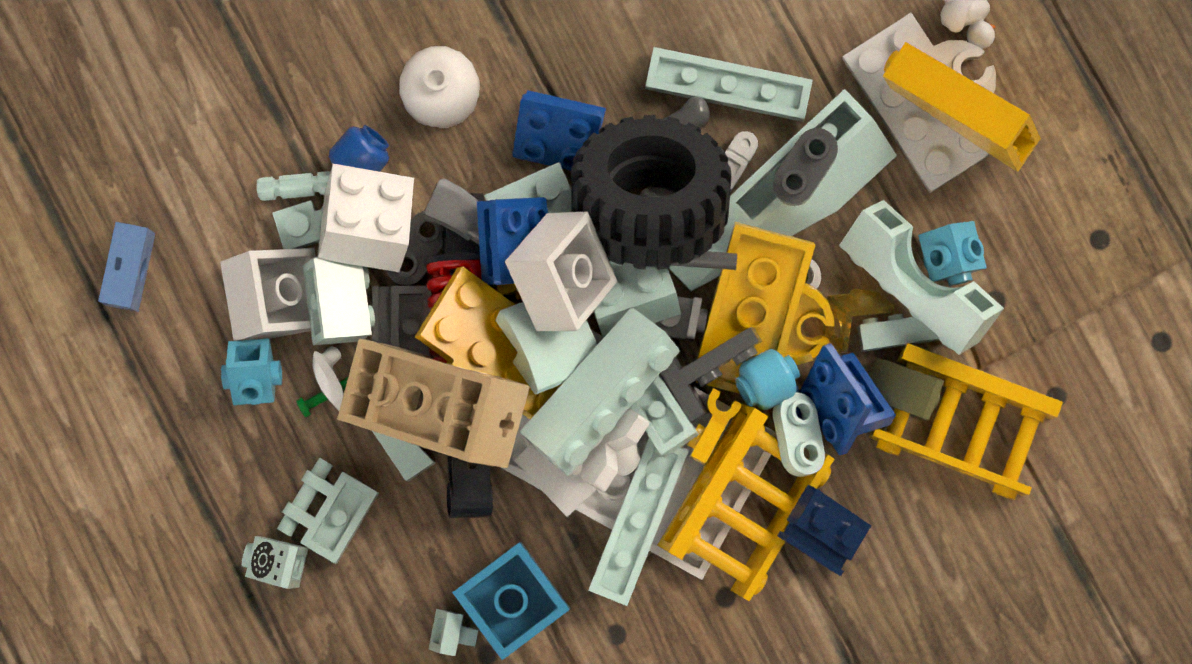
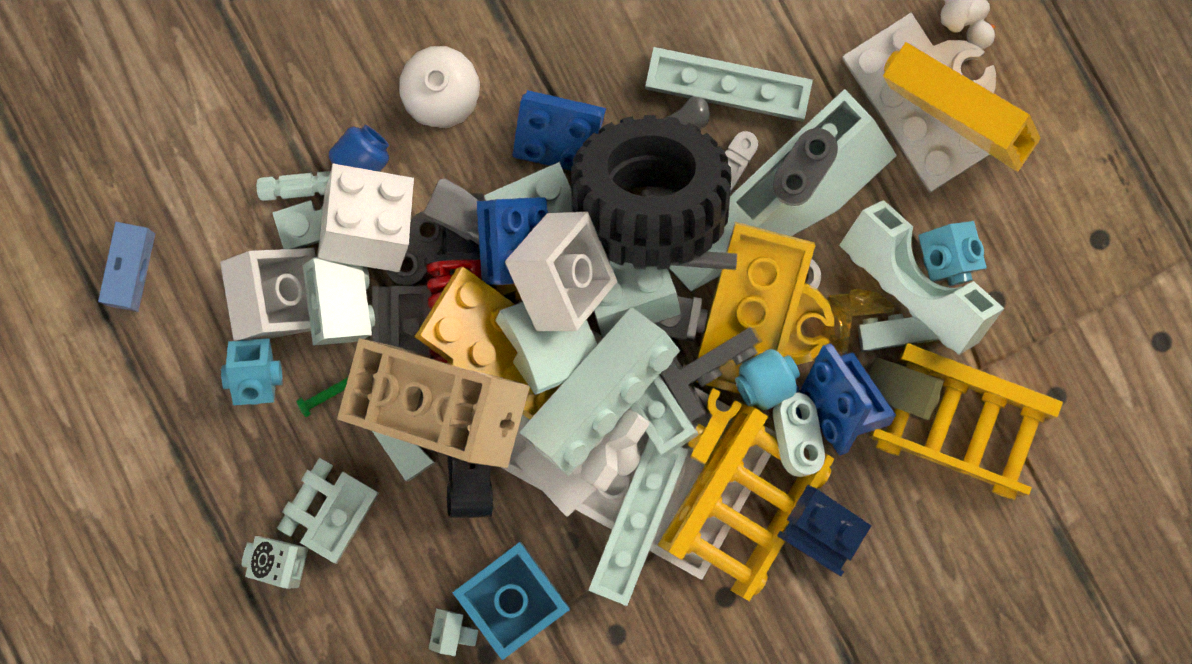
(325, 375): white bar -> none

